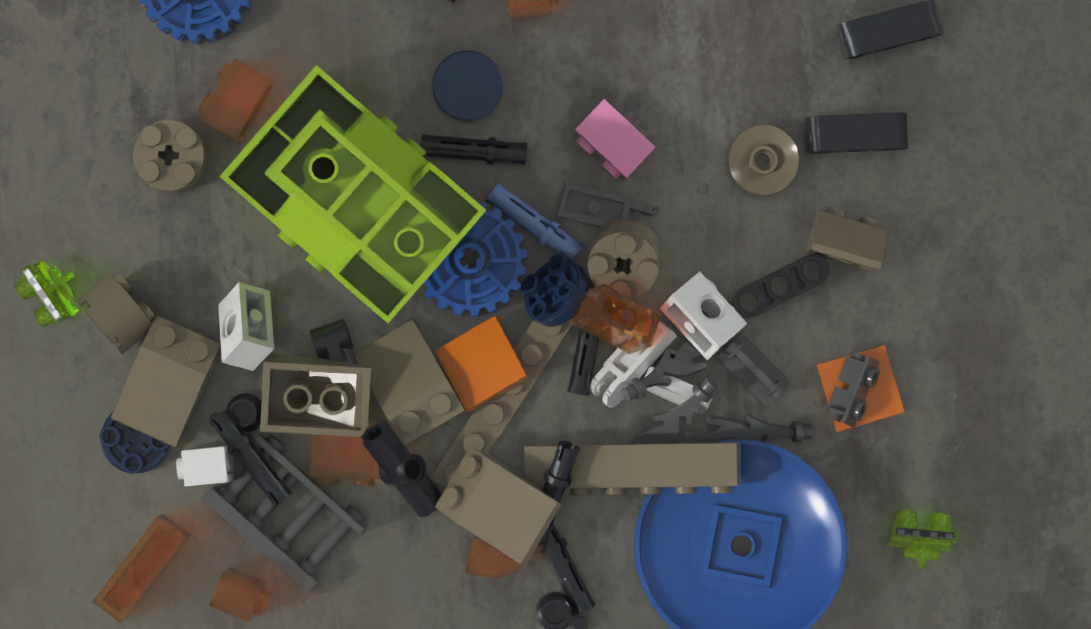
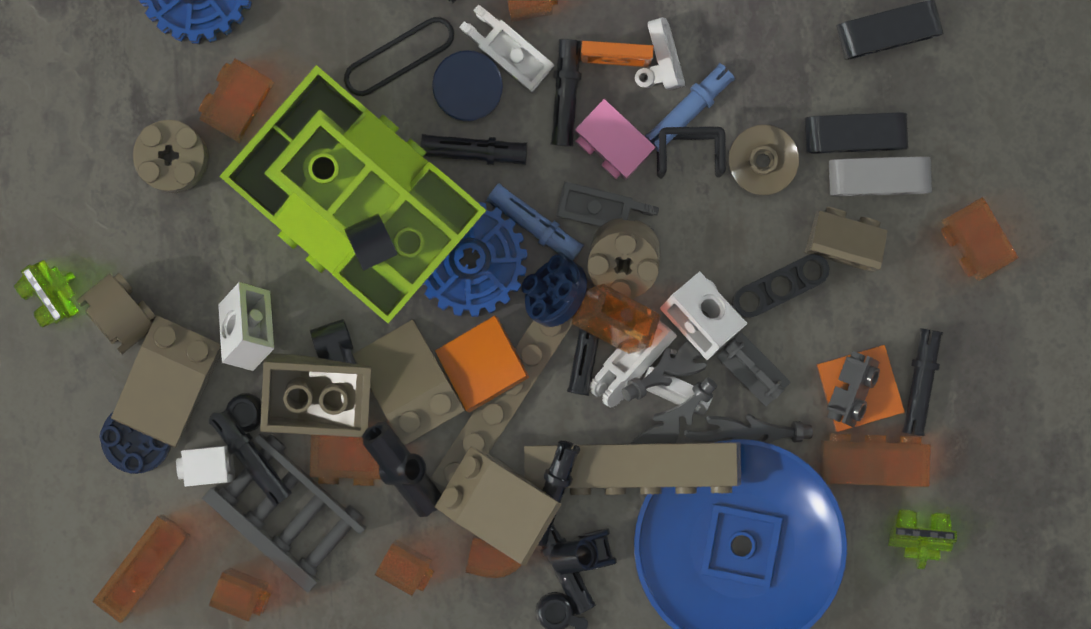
(371, 241): none -> black brick
(405, 69): none -> black piece
(405, 568): none -> clear orange brick
(510, 50): none -> white hinge
(566, 91): none -> black pin
(583, 553): none -> black piece
(616, 54): none -> orange tile
(669, 67): none -> white piece
(693, 133): none -> black piece
(699, 98): none -> medium blue pin
(875, 461): none -> clear orange brick
(880, 176): none -> light grey beam
(922, 381): none -> black pin
(978, 239): none -> clear orange brick

